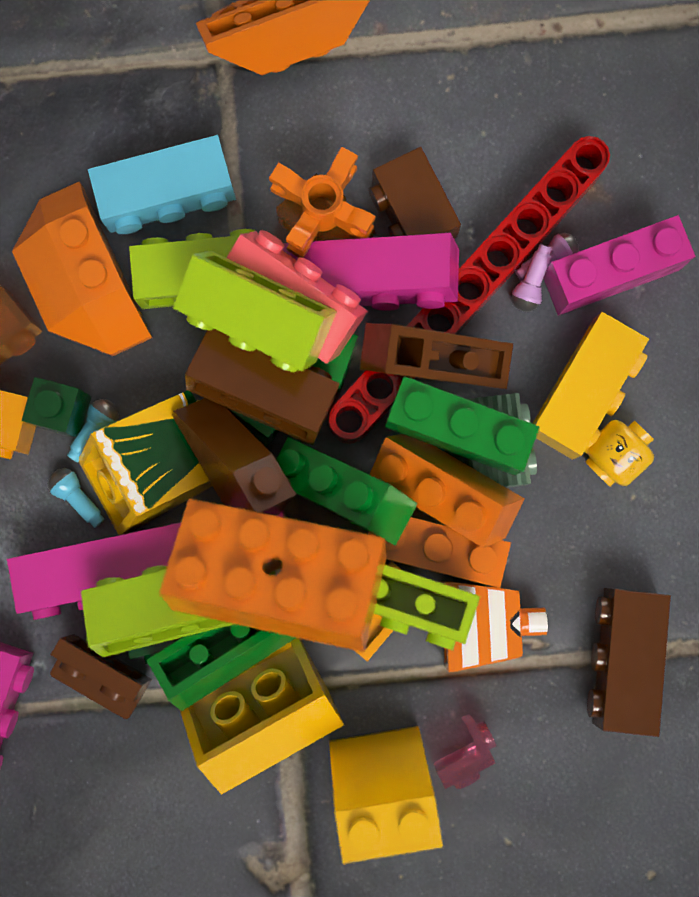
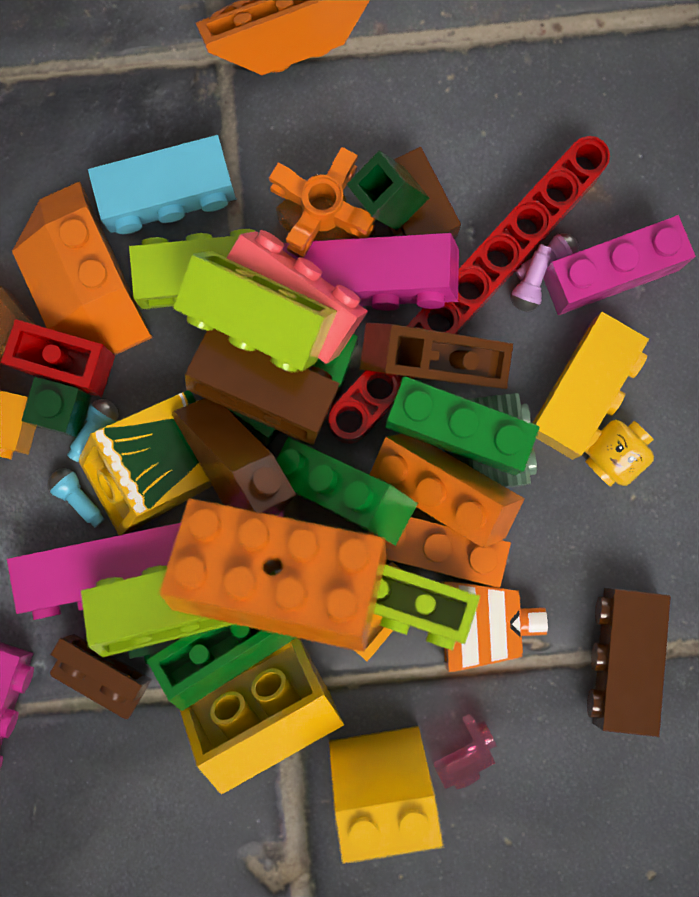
(58, 357): none -> red slope
(387, 190): none -> dark green brick

